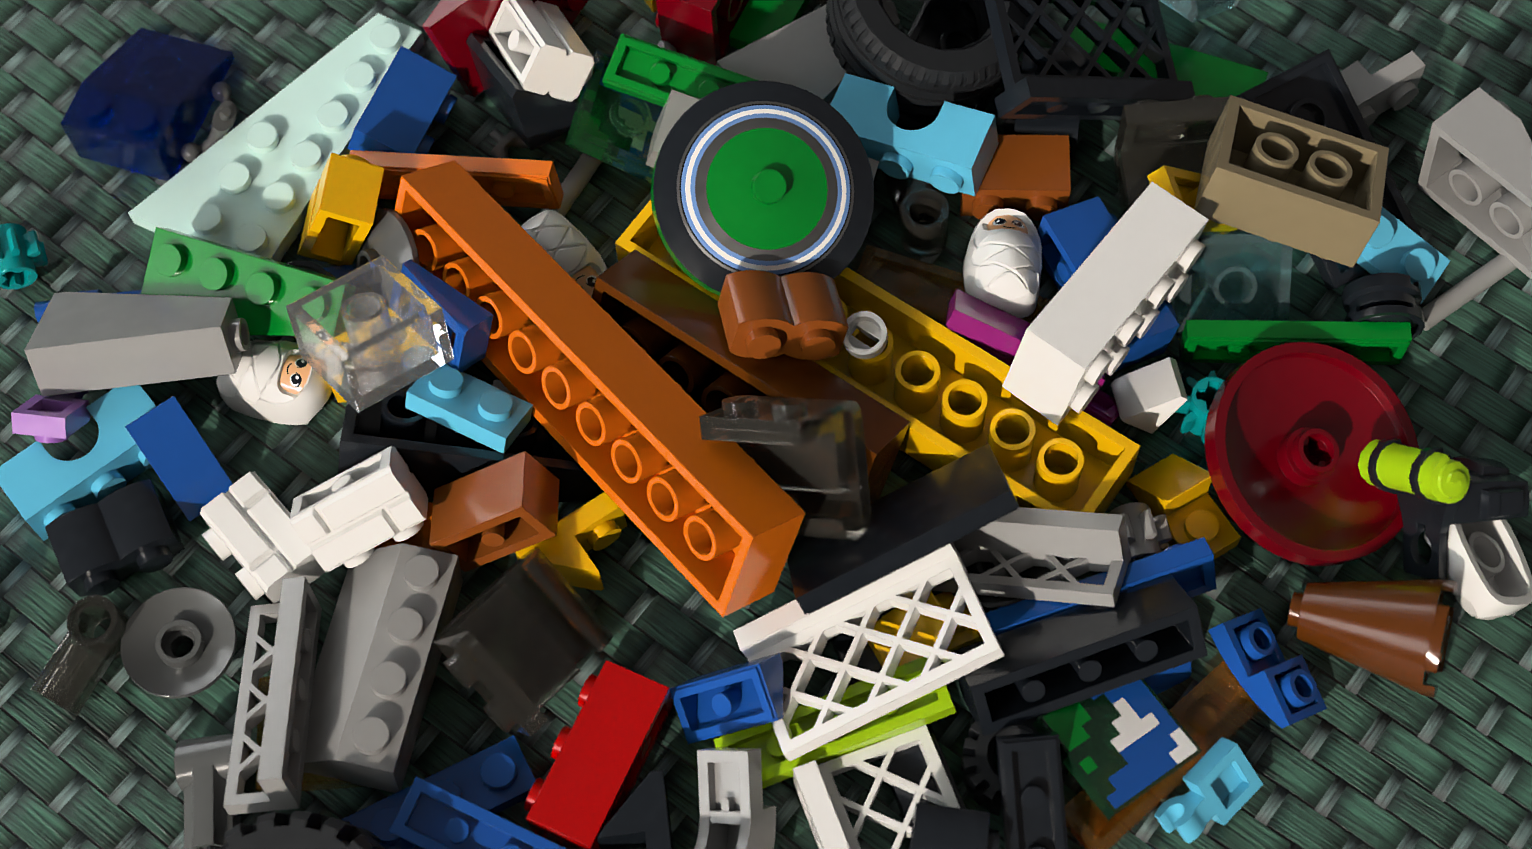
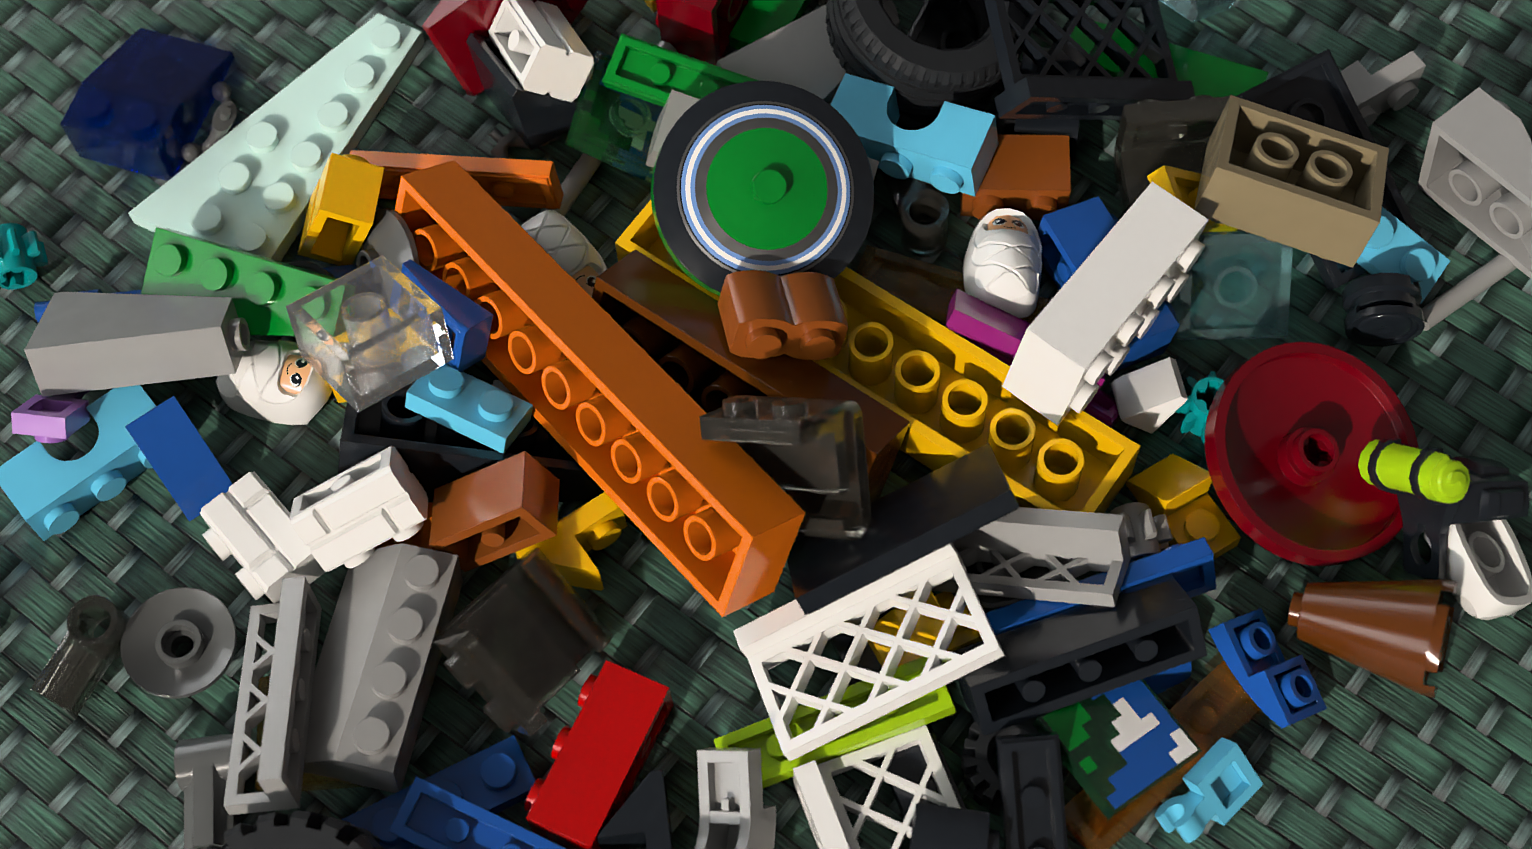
(114, 539): black brick -> none
(405, 106): blue brick -> none
(730, 699): blue slope -> none
(871, 326): white hinge -> none
(1242, 339): green tile -> none

